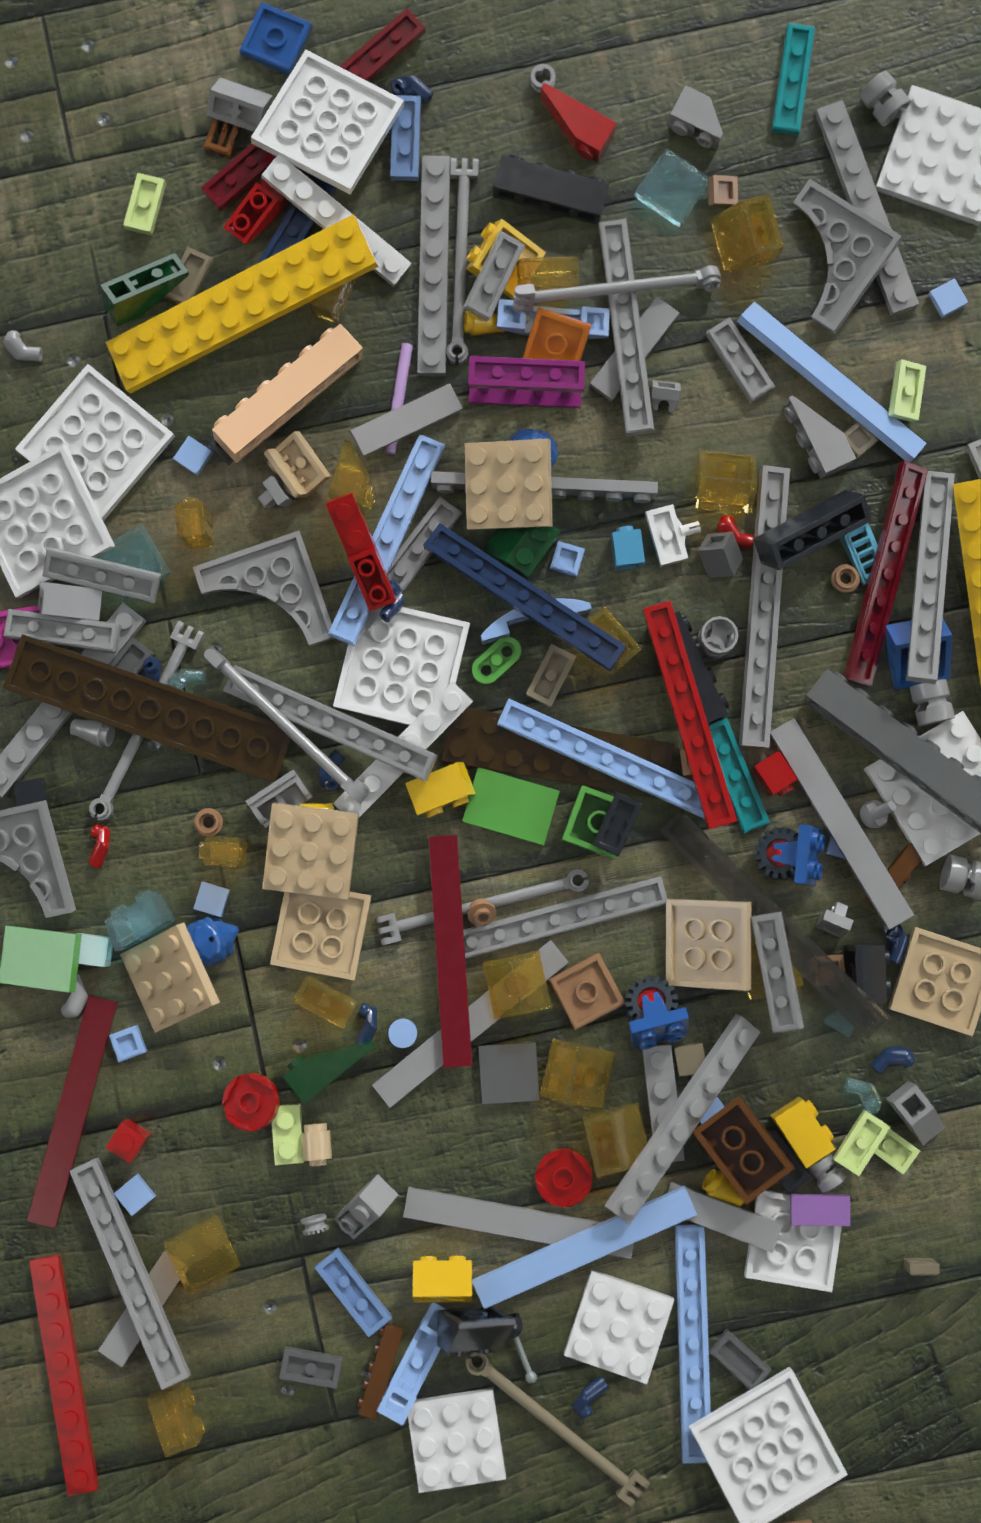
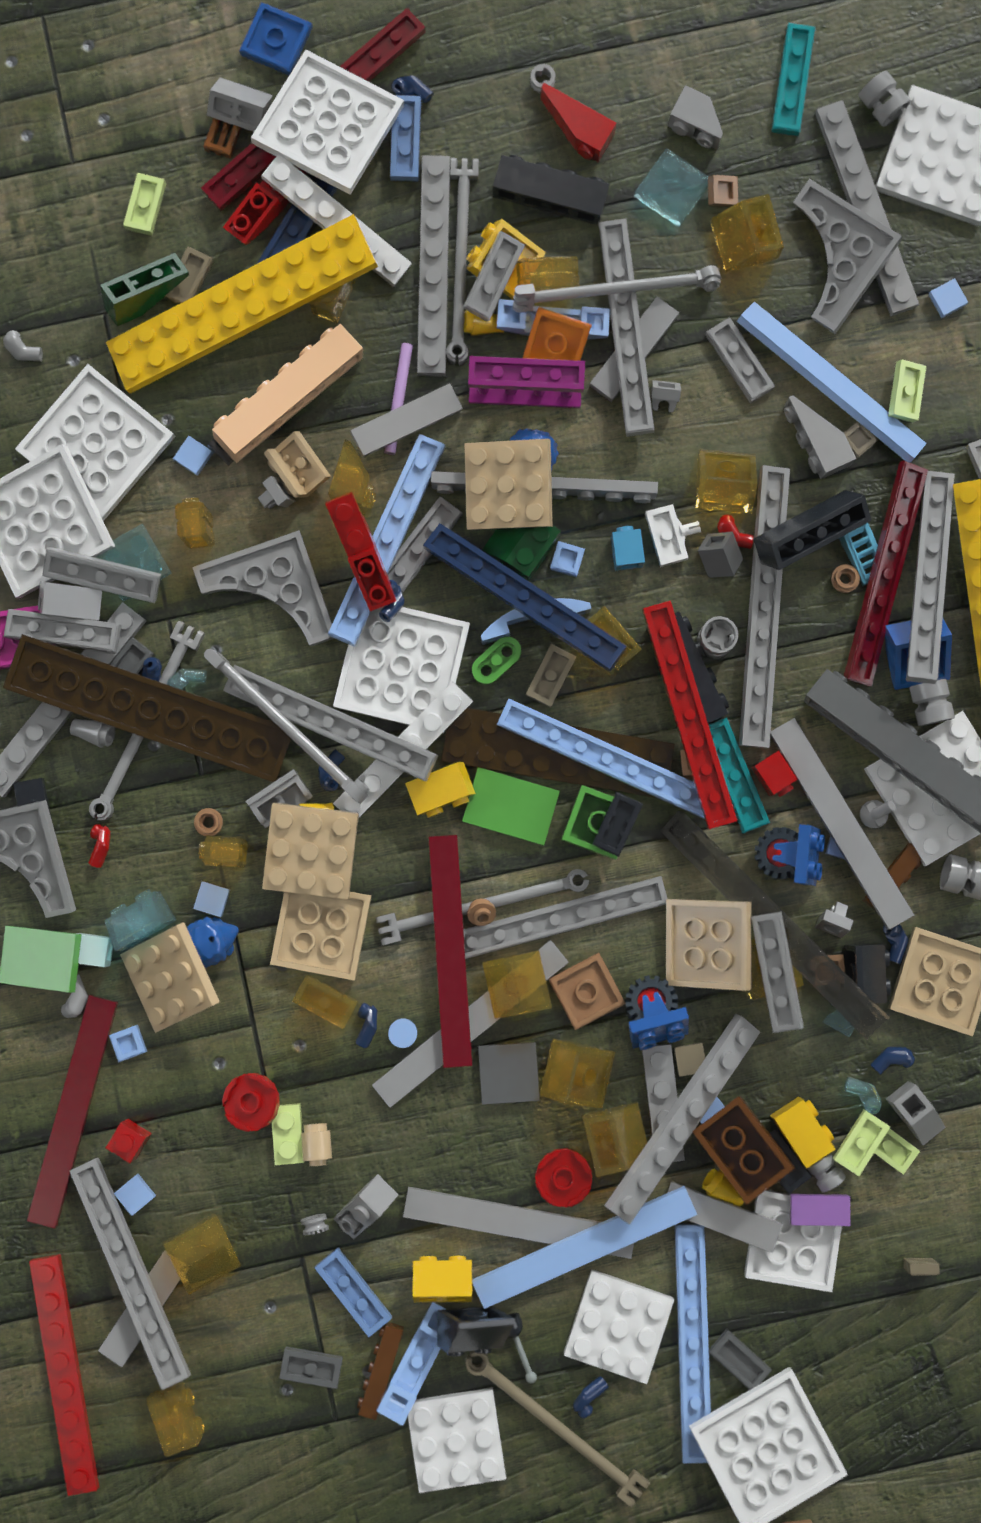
(320, 1068): dark green slope -> none

